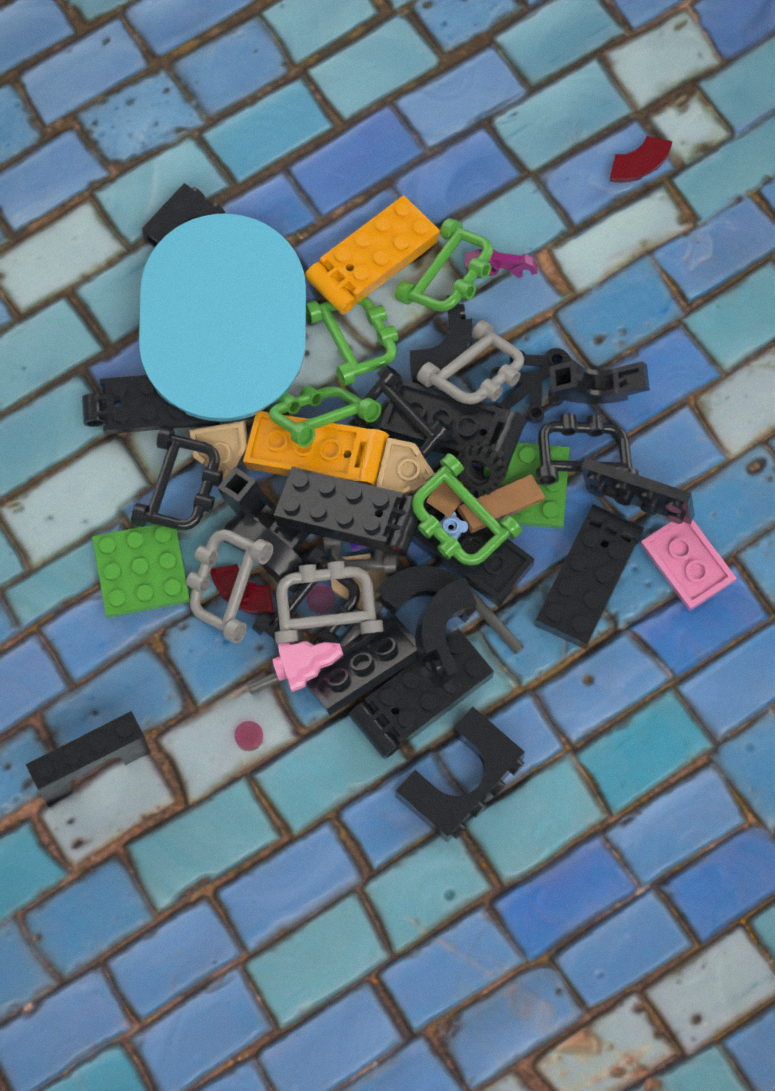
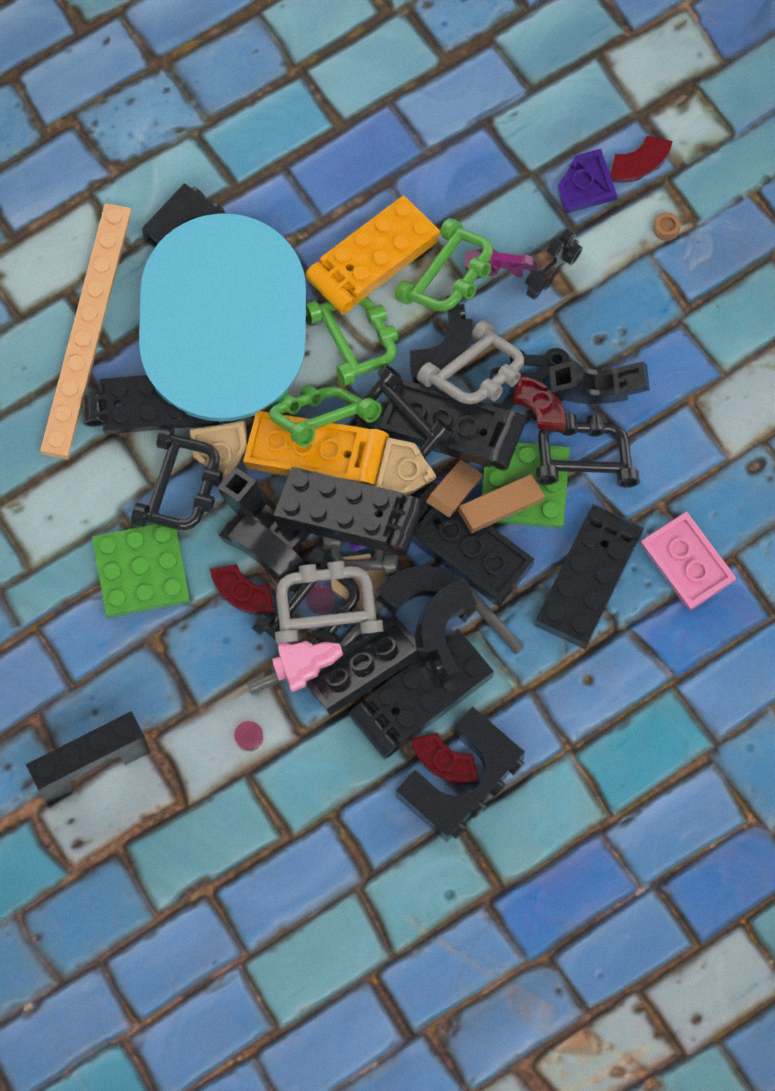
(86, 331): none -> light nougat plate
(199, 582): light grey bar -> none
(431, 526): bright green bar -> none
(444, 762): none -> dark red tile
(459, 526): light blue plate -> none
(491, 459): black tyre -> none
(541, 402): none -> dark red tile
(563, 251): none -> black plant
(586, 183): none -> dark purple plate
(639, 491): black plate -> none
(666, 226): none -> medium nougat tile

